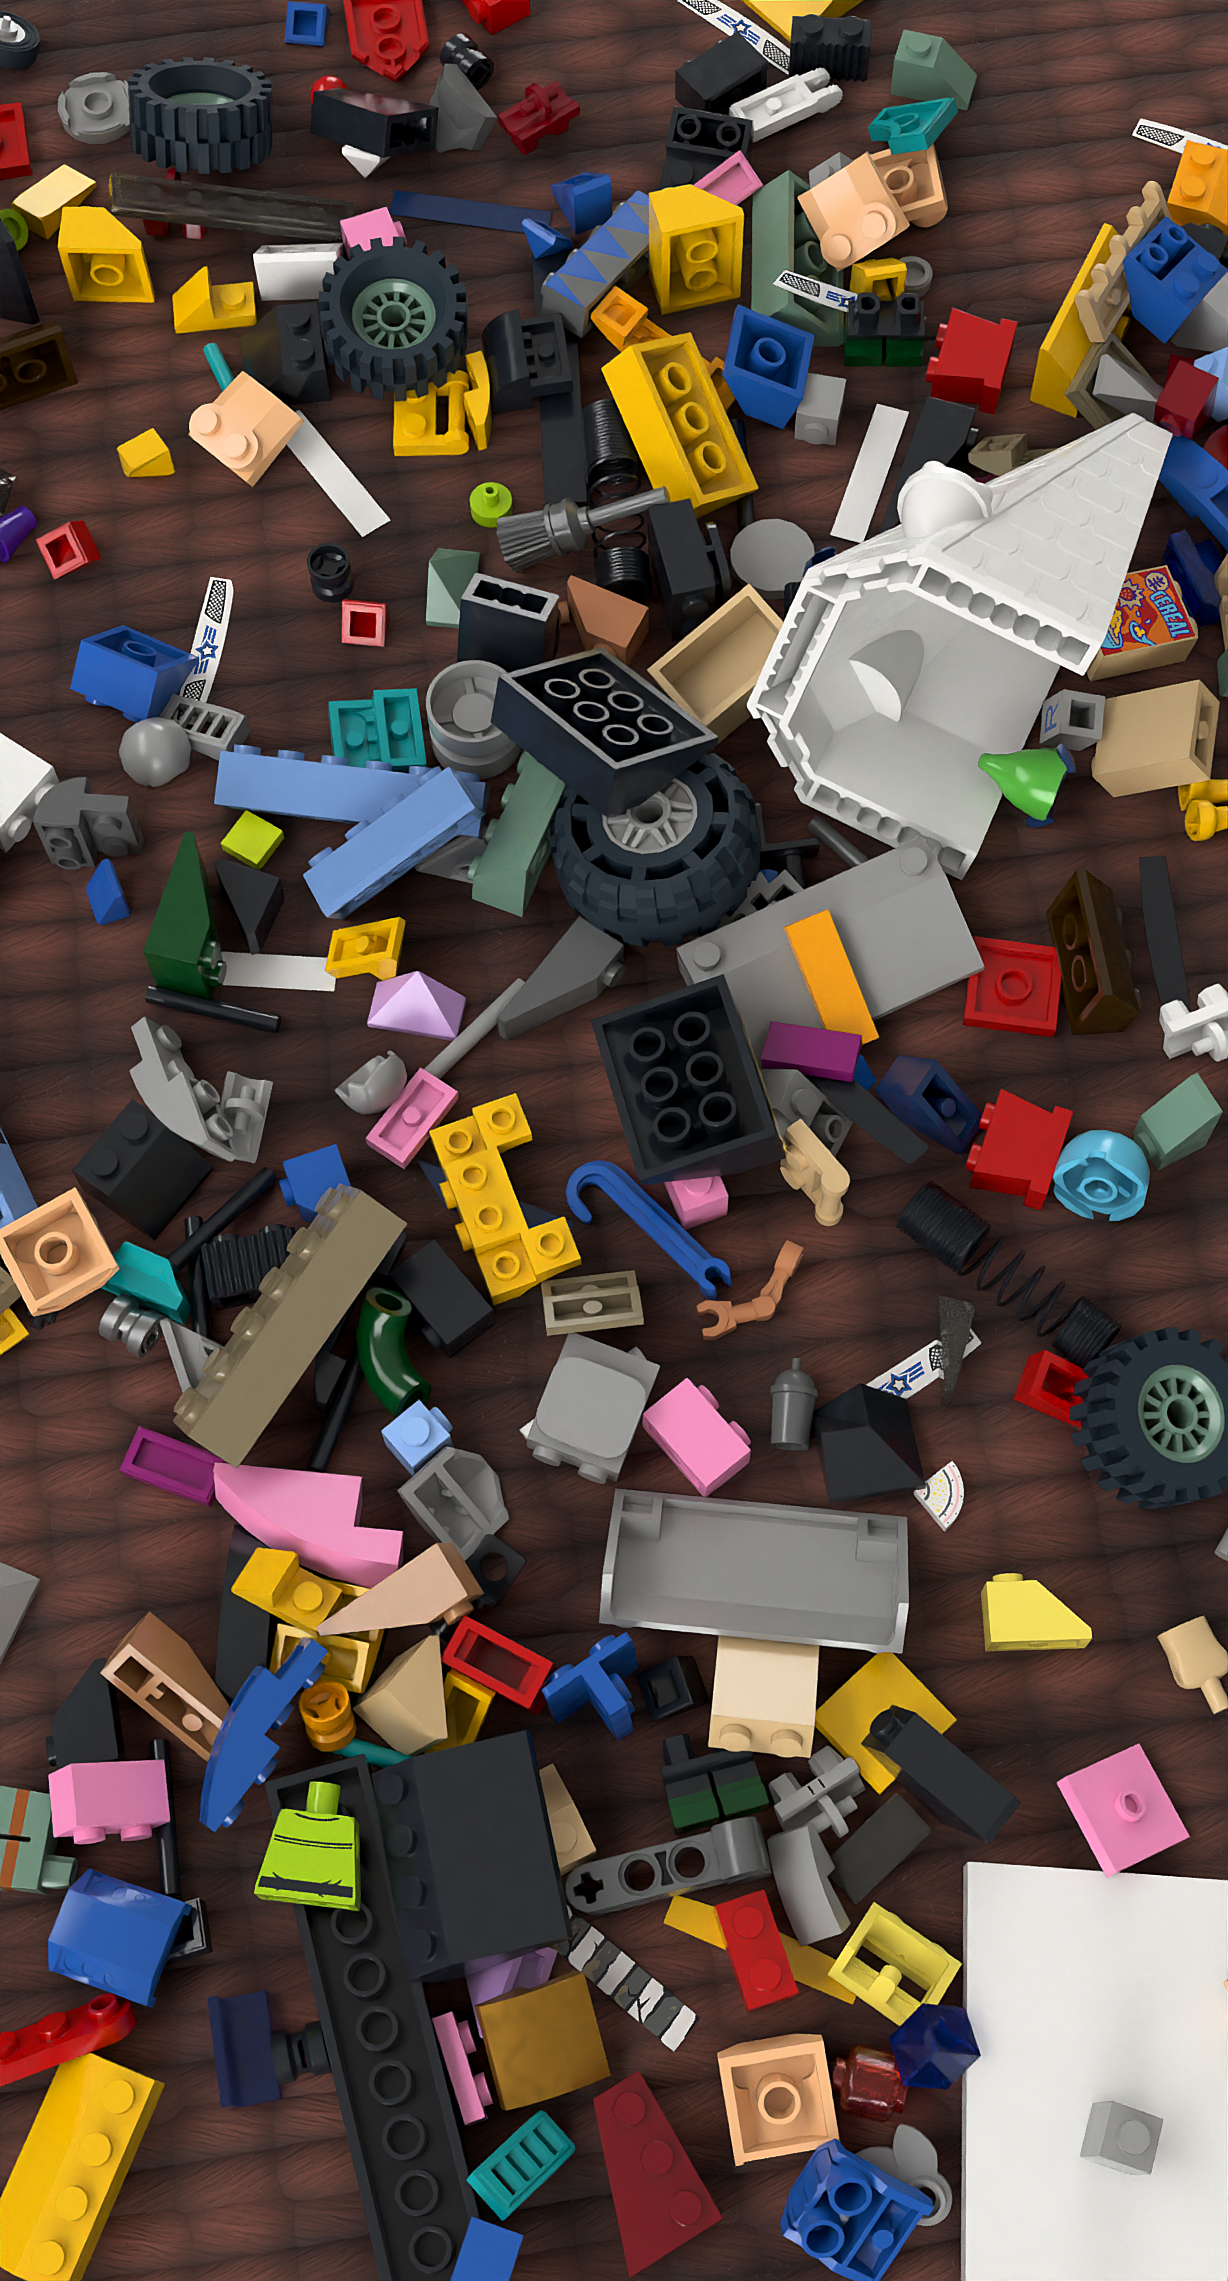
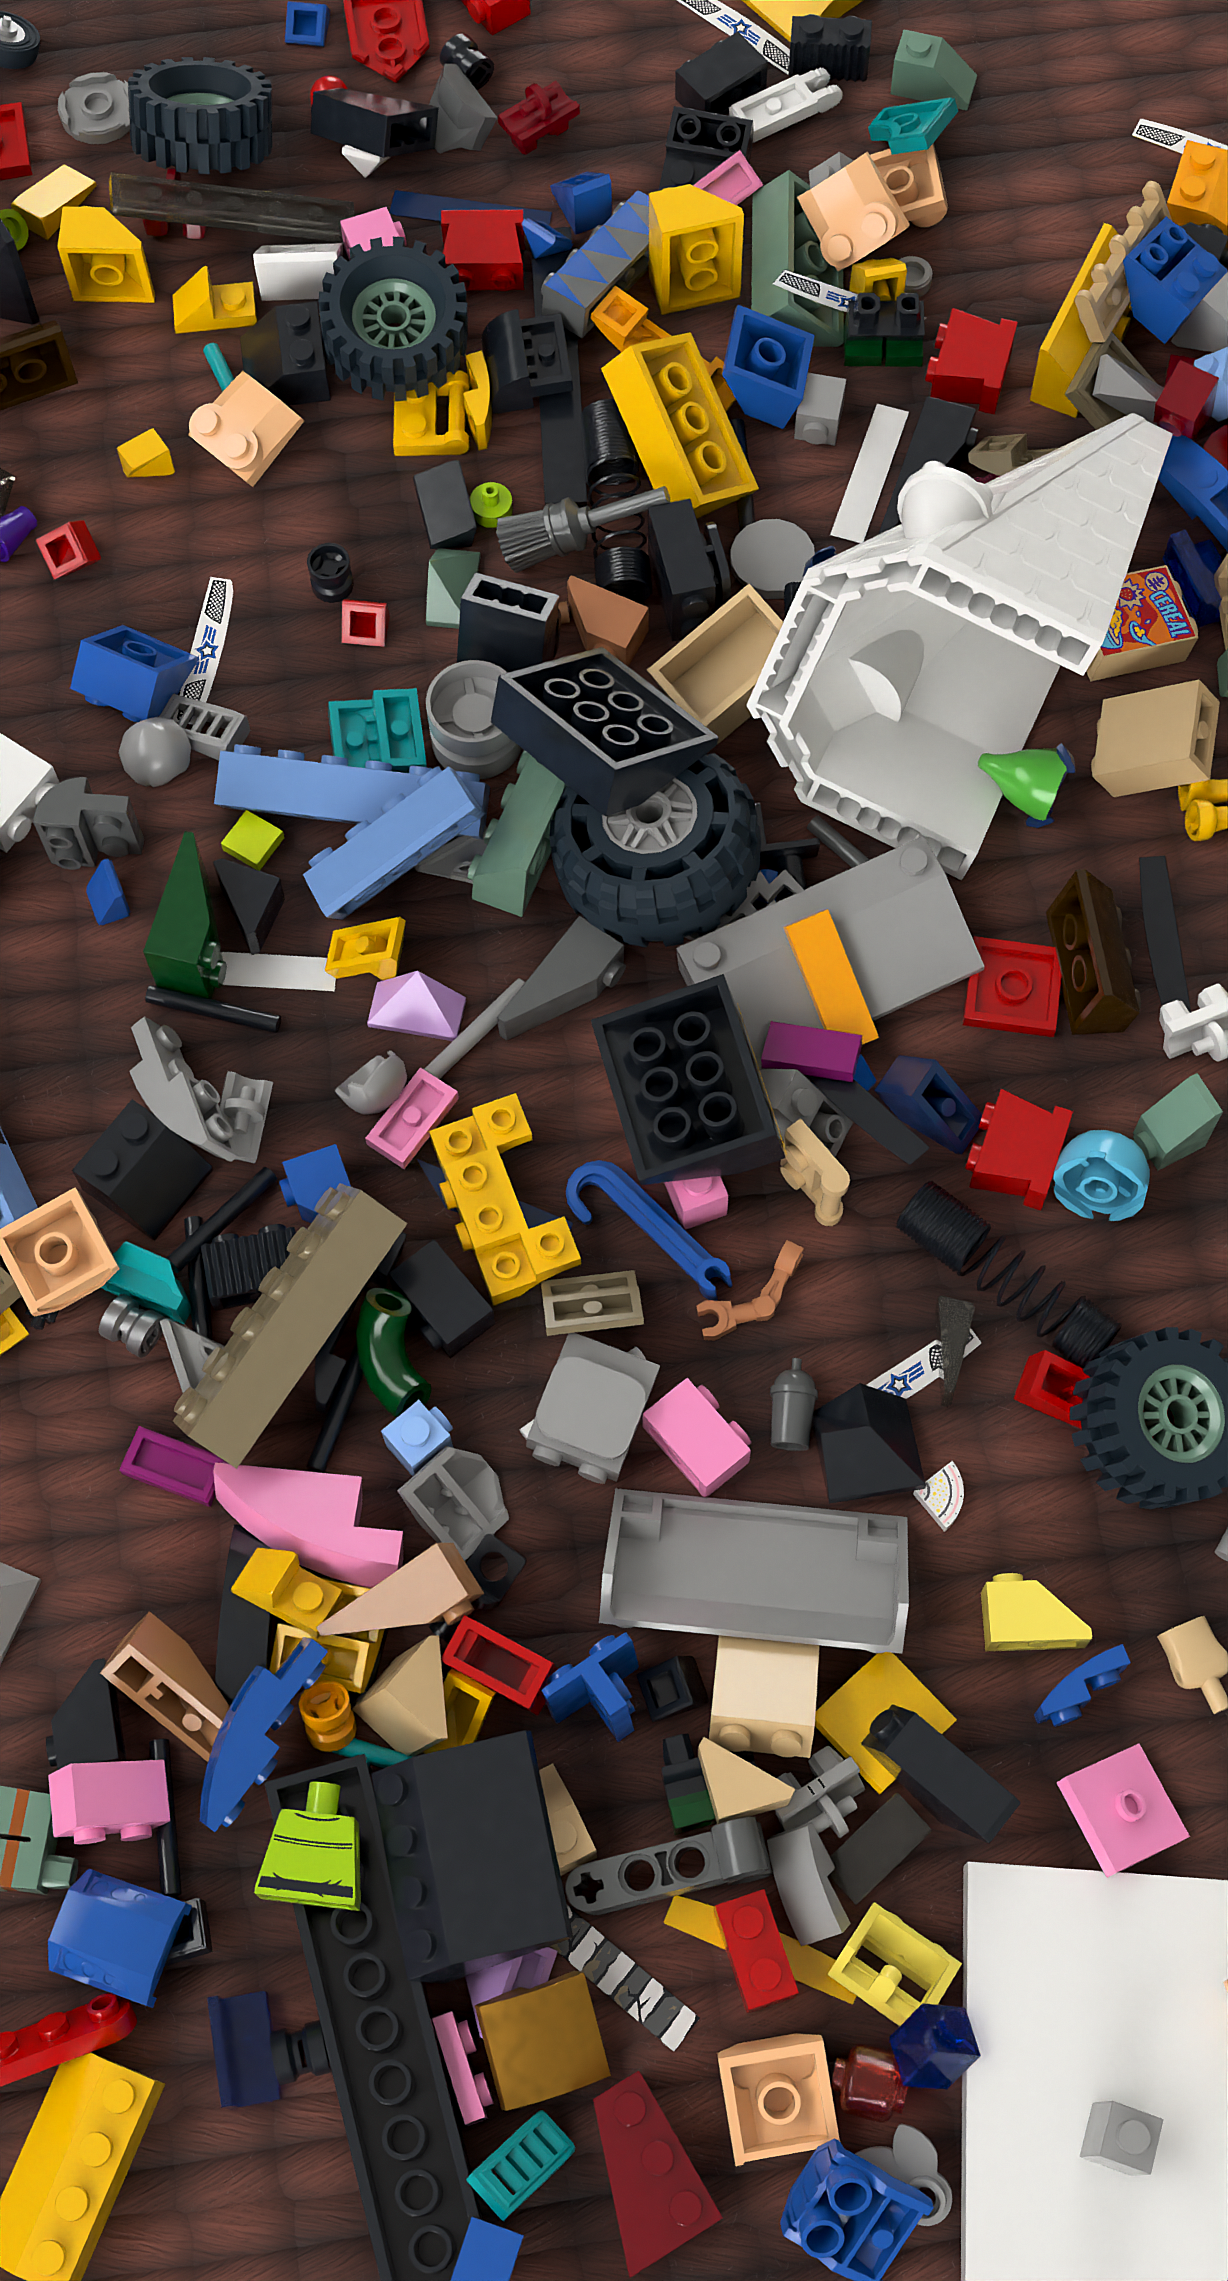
(336, 479): white sticker -> none
(445, 506): none -> black slope
(485, 247): none -> red hips
(737, 1786): none -> tan slope
(1071, 1693): none -> blue slope
(1072, 720): light grey brick -> none

